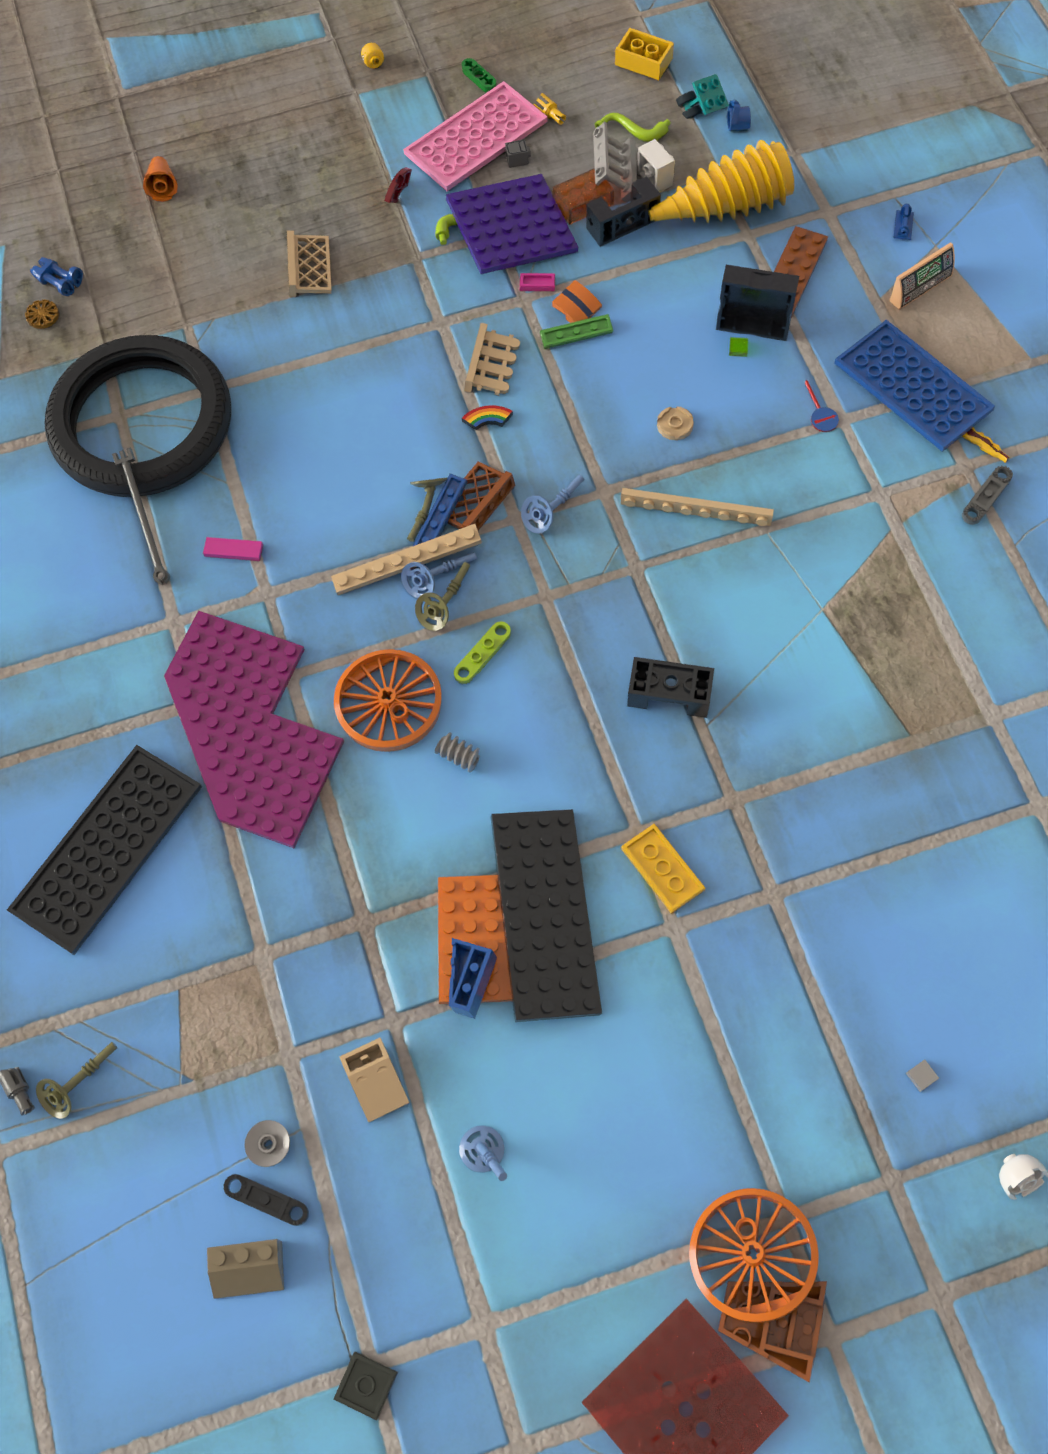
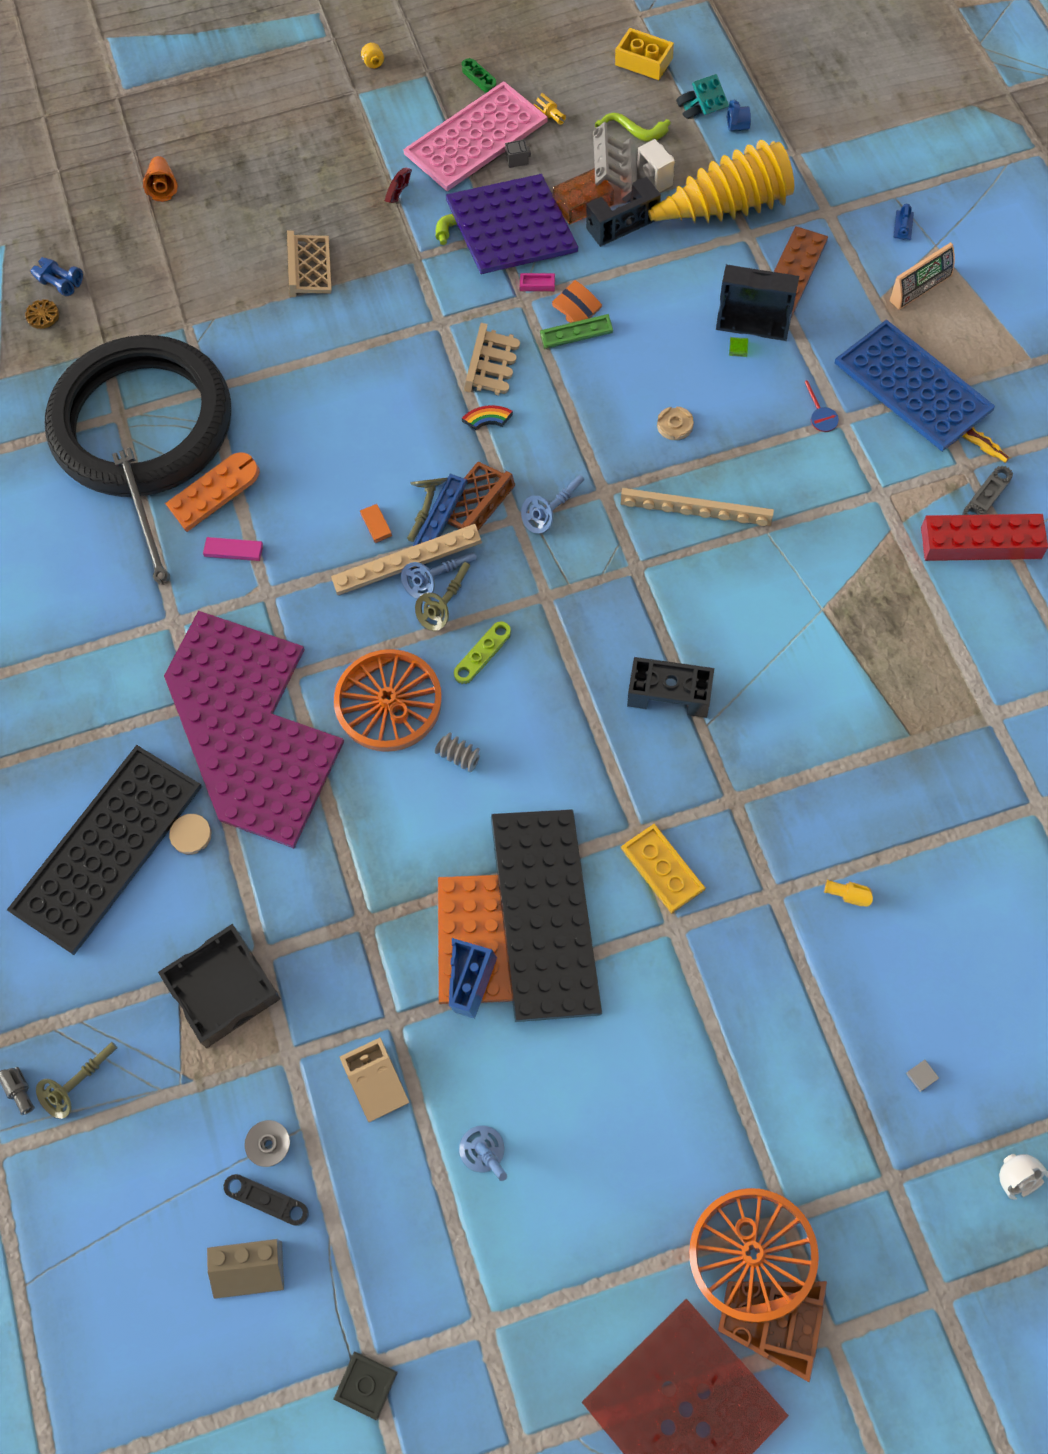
(190, 834): none -> tan tile
(214, 490): none -> orange plate
(219, 986): none -> black tile
(375, 523): none -> orange tile
(850, 893): none -> yellow arm
(984, 537): none -> red brick

